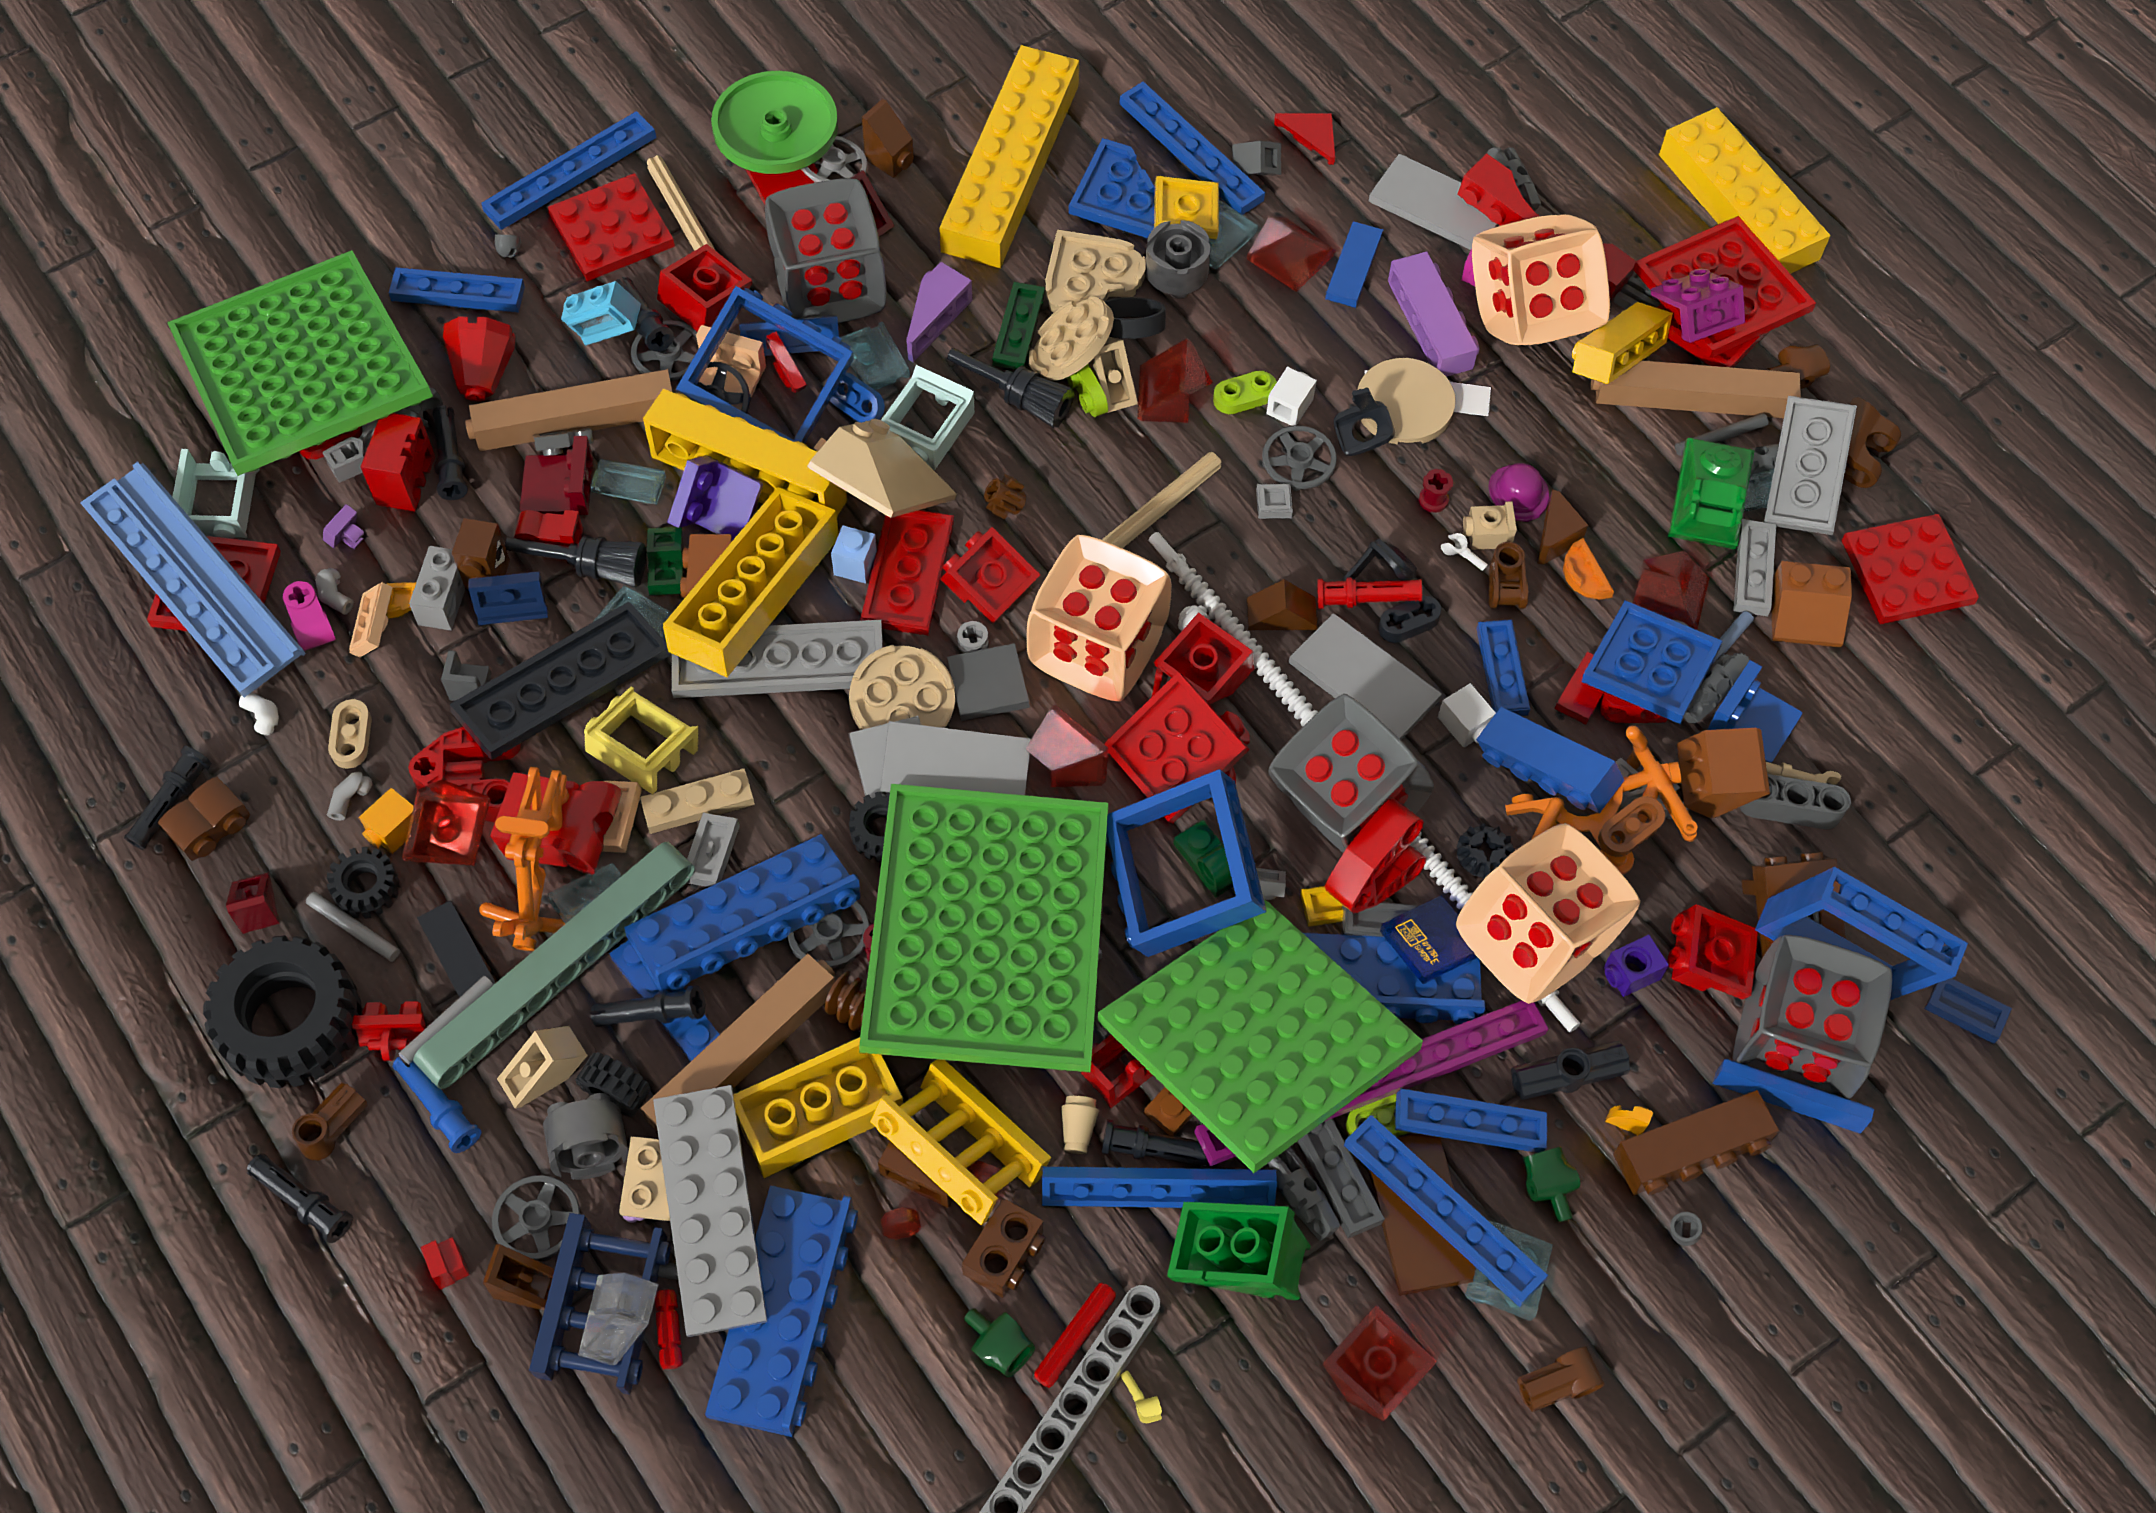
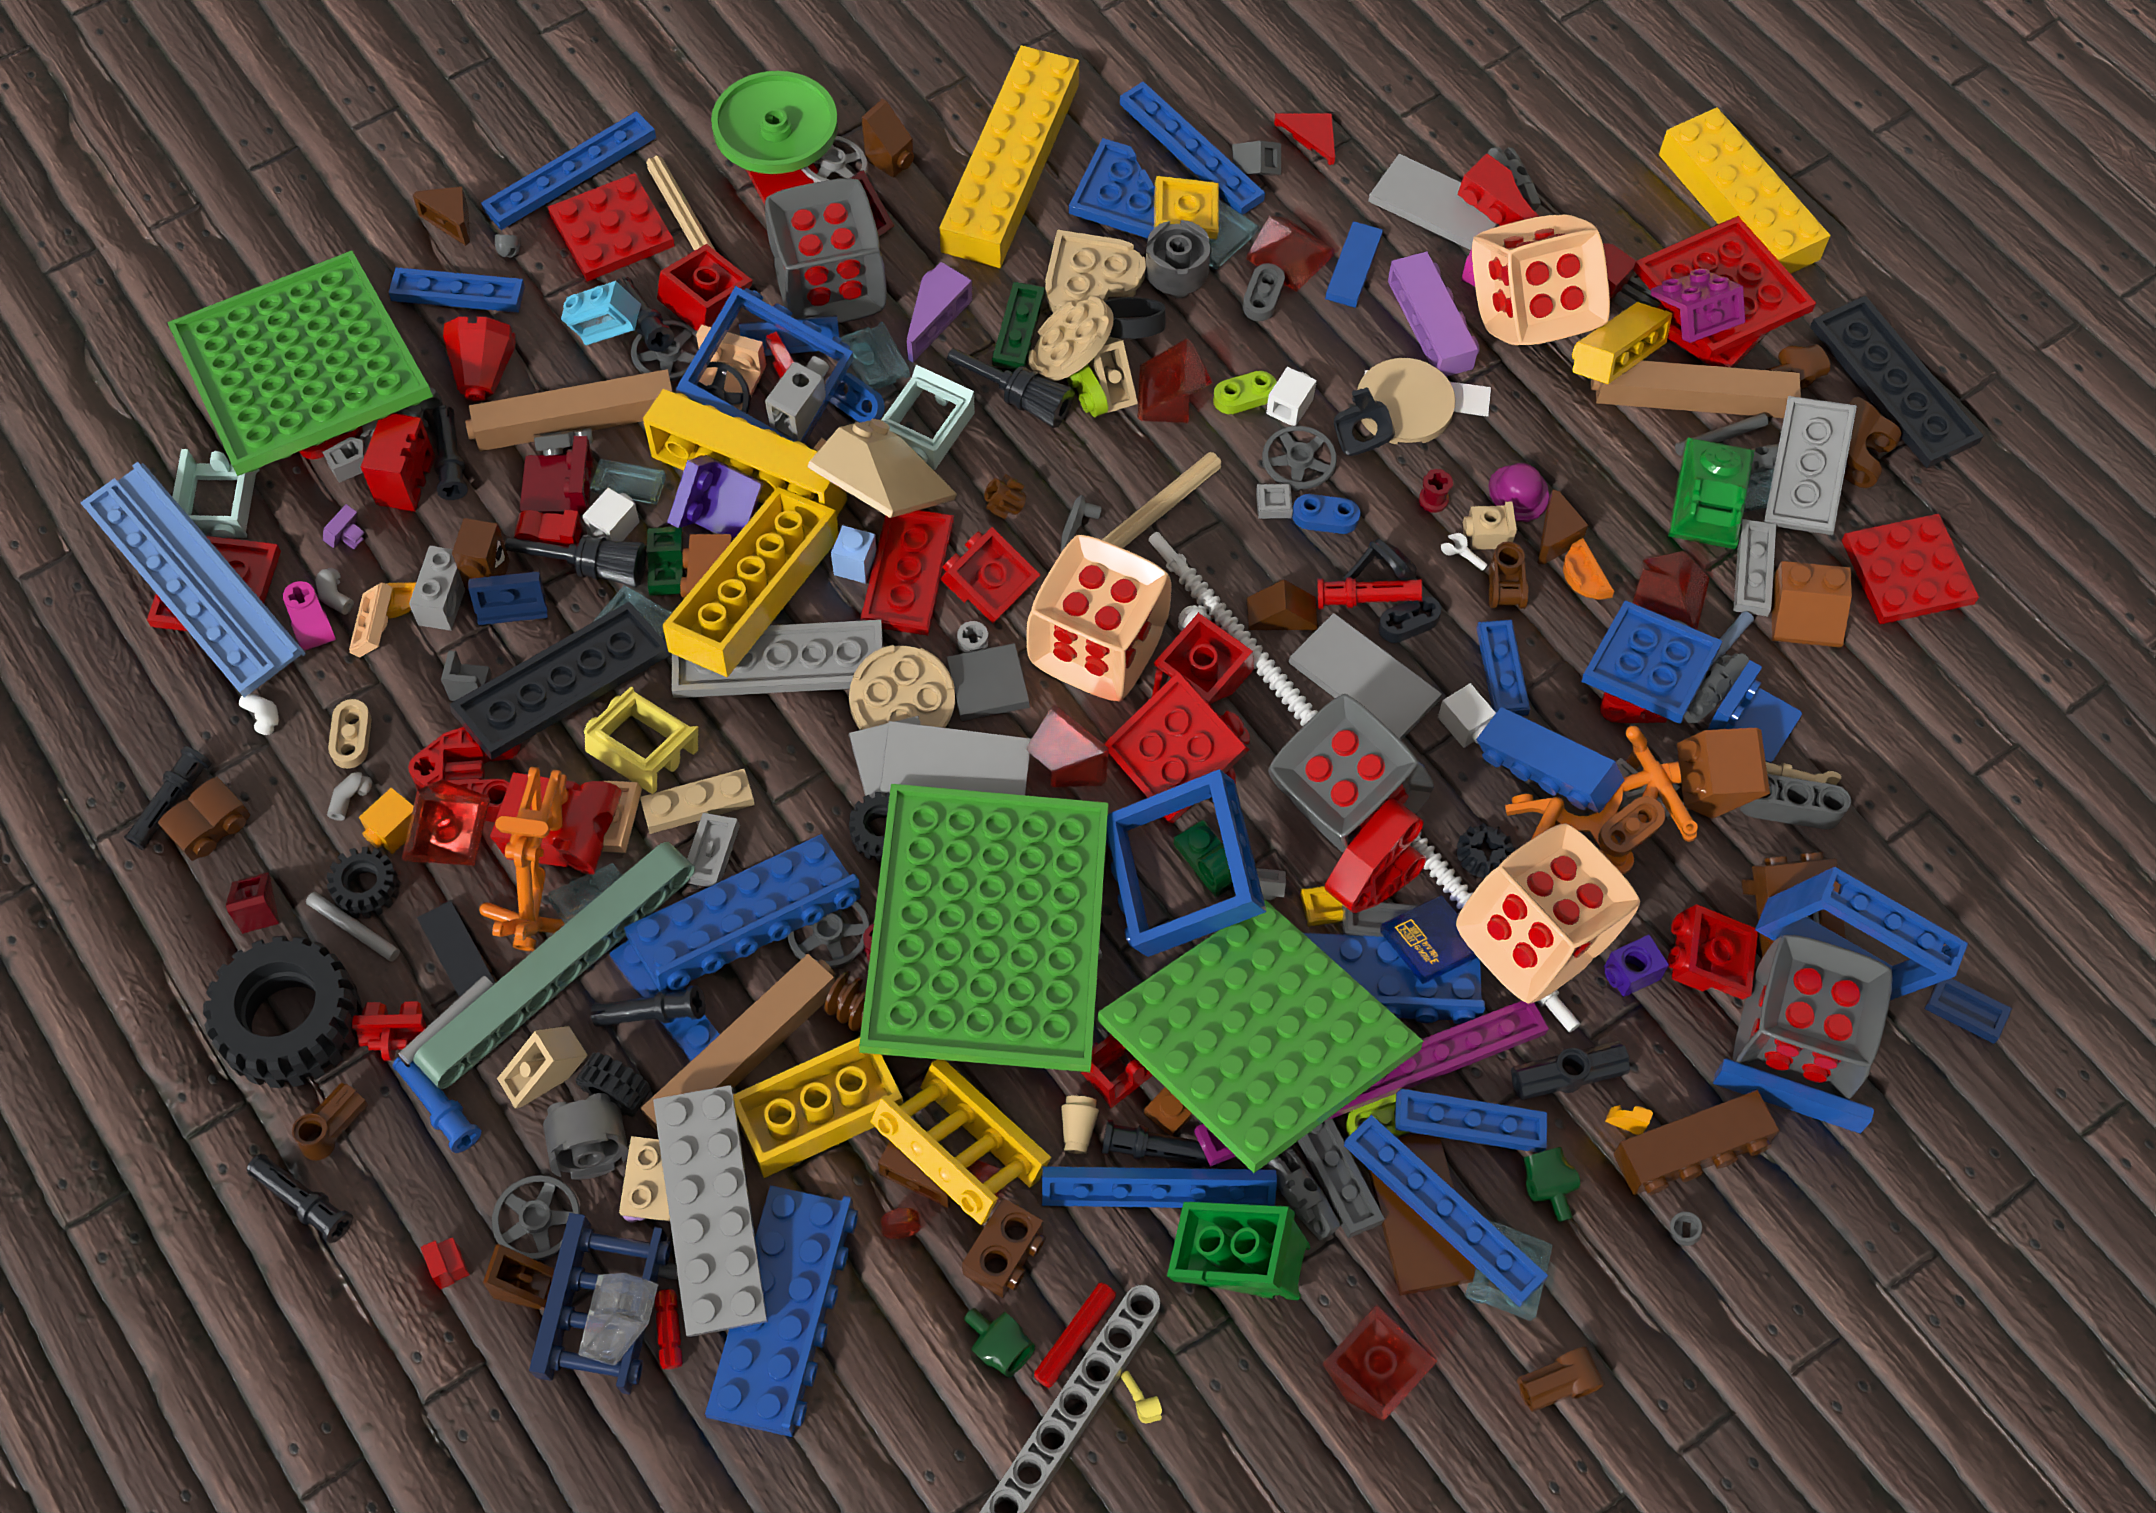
(445, 210): none -> reddish brown slope
(611, 516): none -> white brick
(797, 398): none -> light grey torso
(1074, 520): none -> dark grey bar
(1262, 294): none -> dark grey plate
(1326, 514): none -> blue plate
(1579, 698): red tile -> none
(1896, 381): none -> black plate

